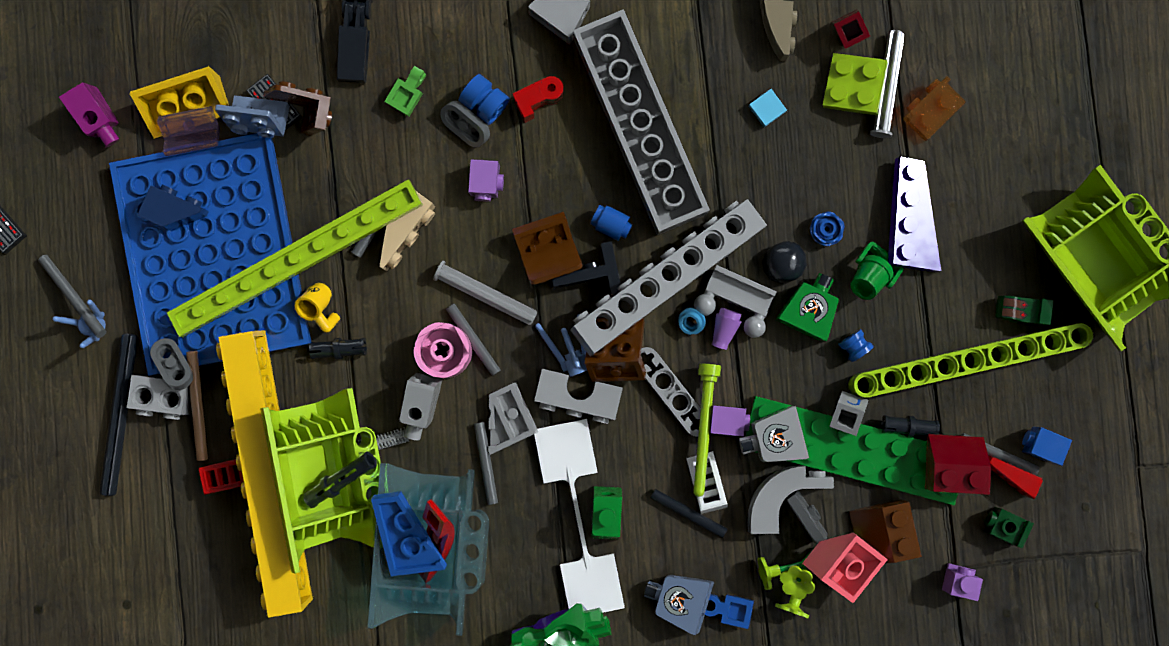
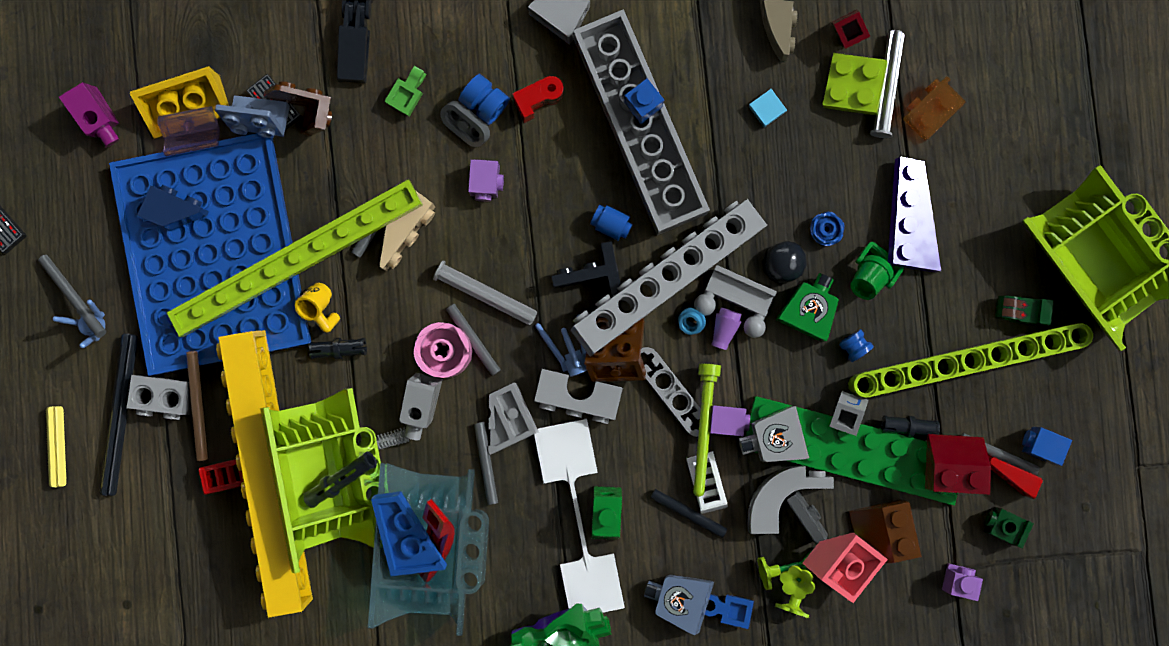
(56, 446): none -> light yellow axle
(171, 366): dark grey plate -> none
(547, 248): reddish brown bracket -> none
(644, 101): none -> blue brick

